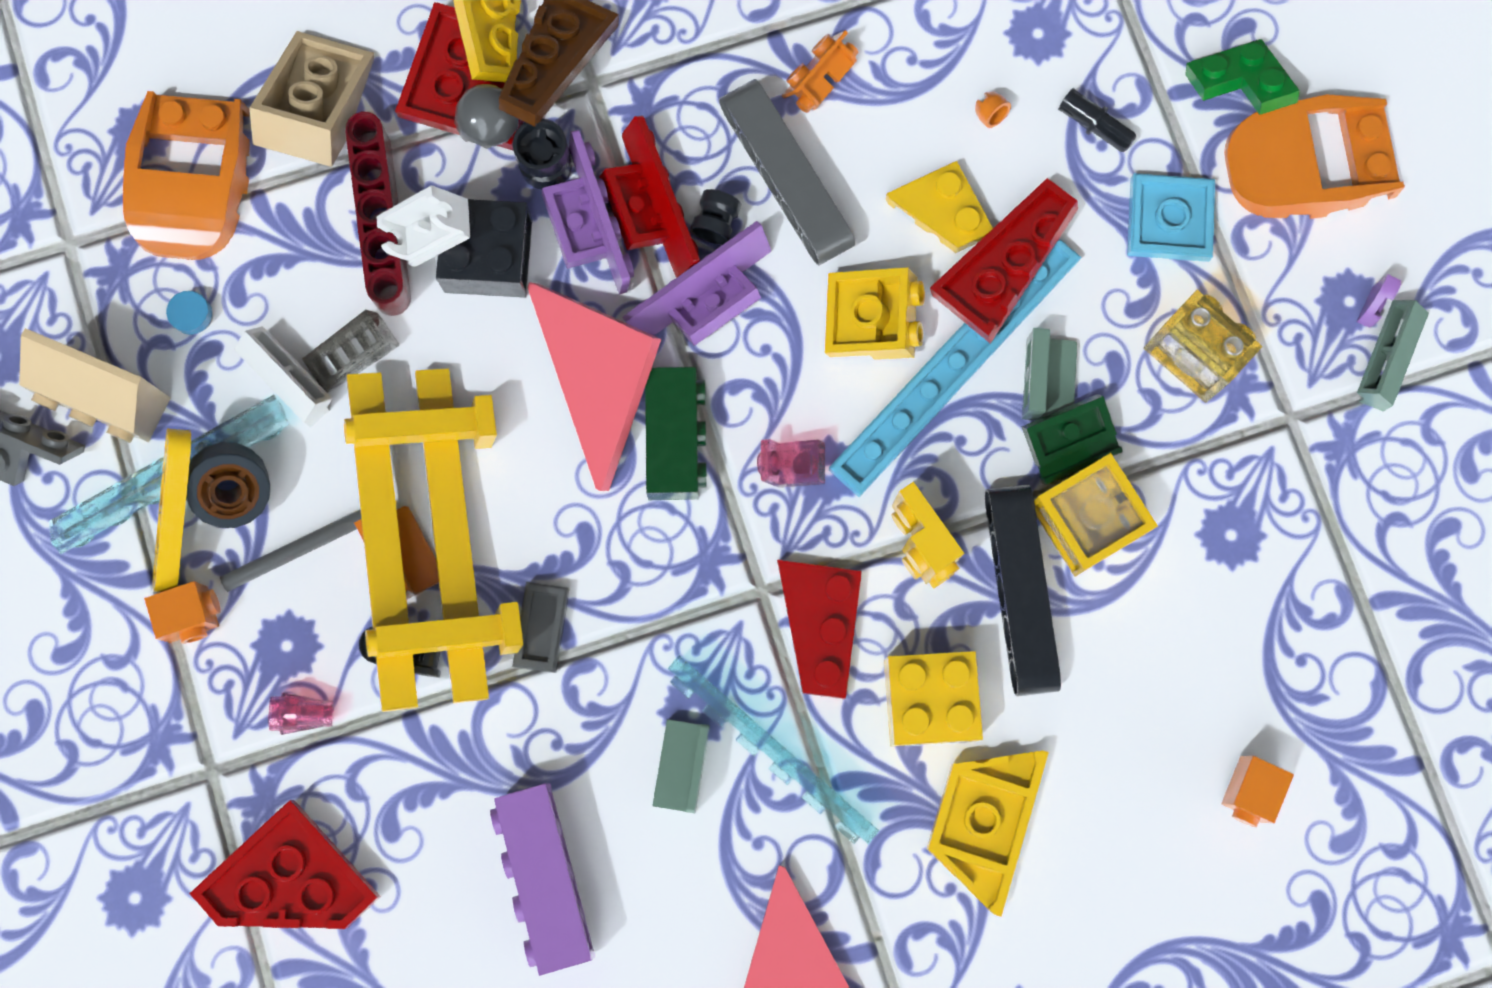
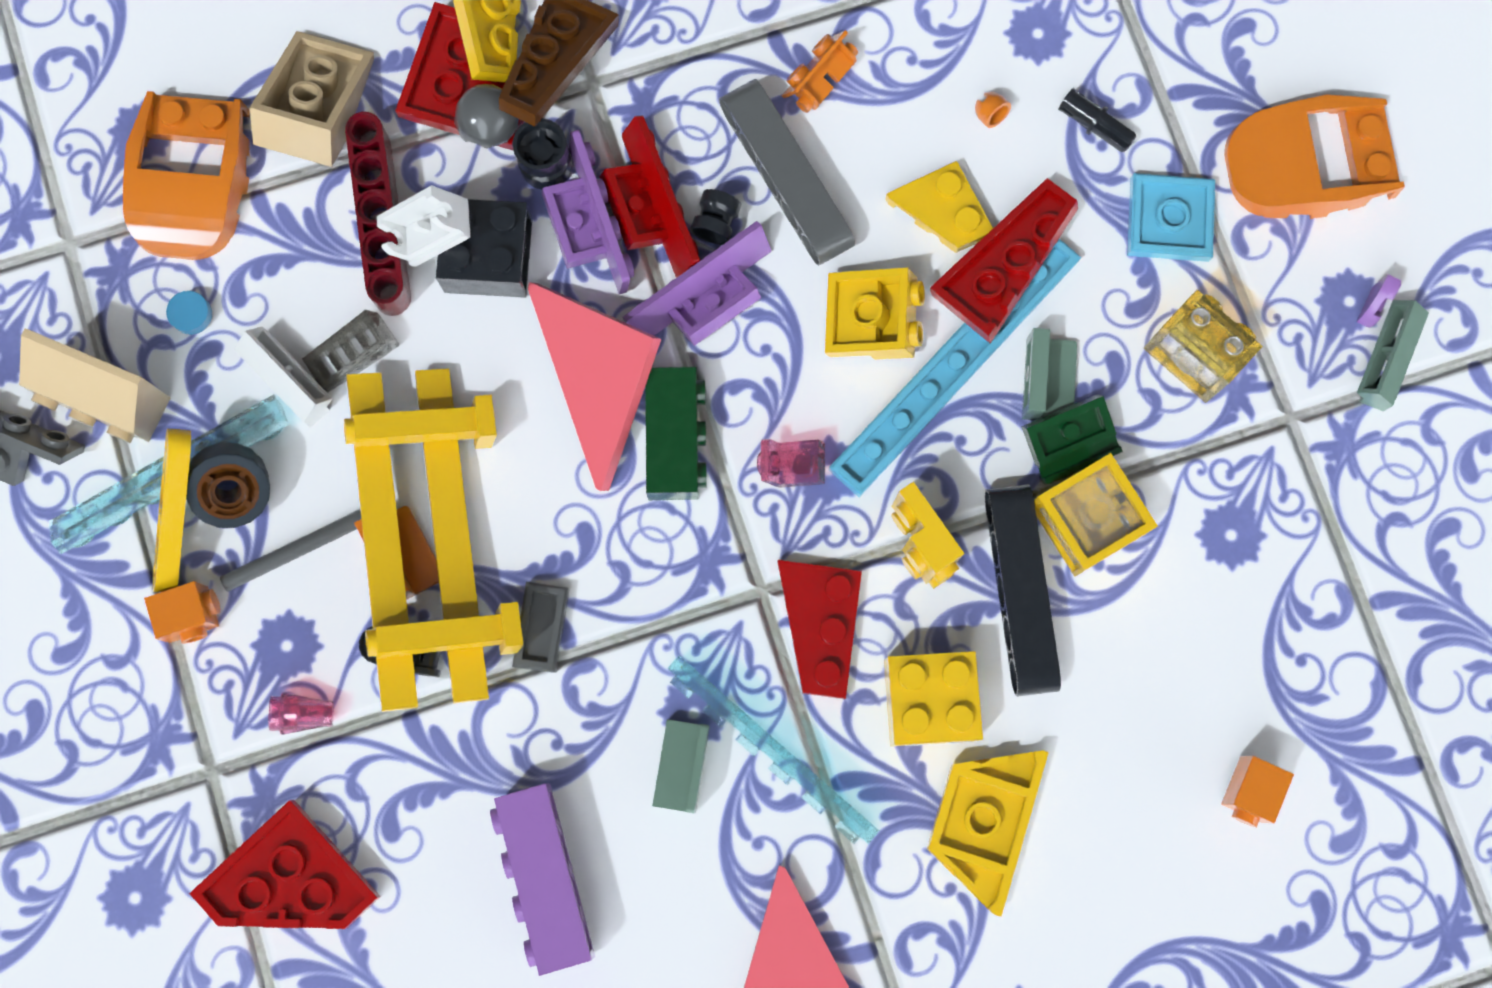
(1246, 68): green plate -> none

